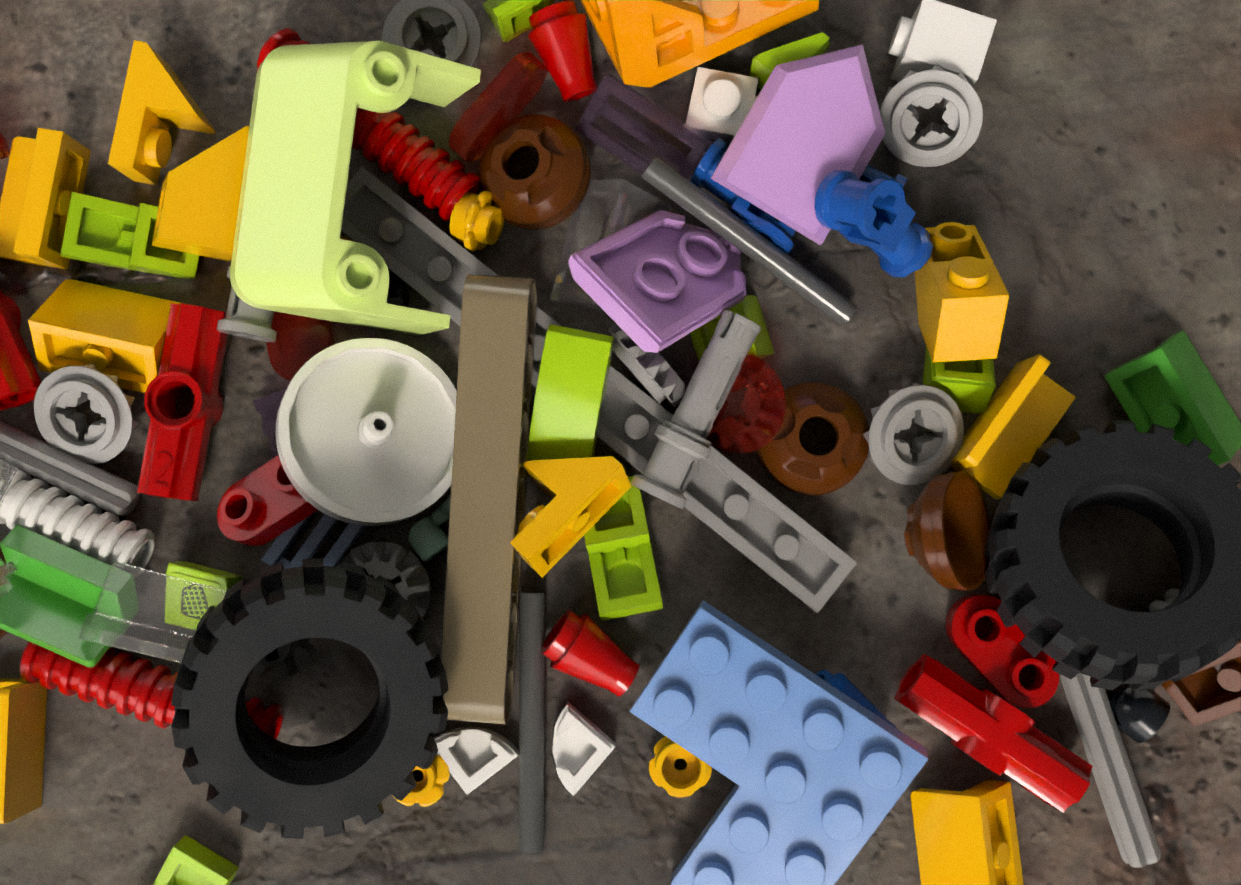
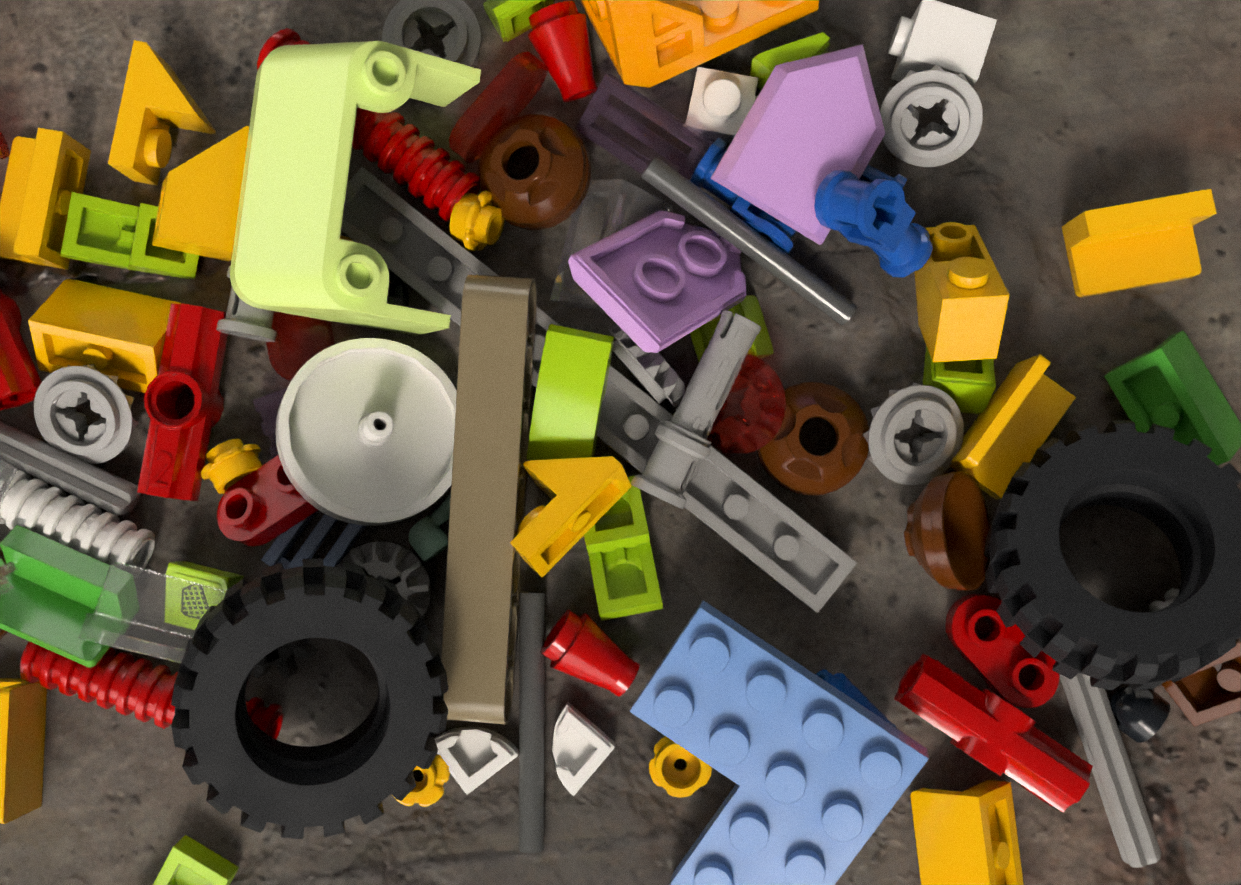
(230, 463): none -> yellow plate
(1136, 243): none -> yellow panel

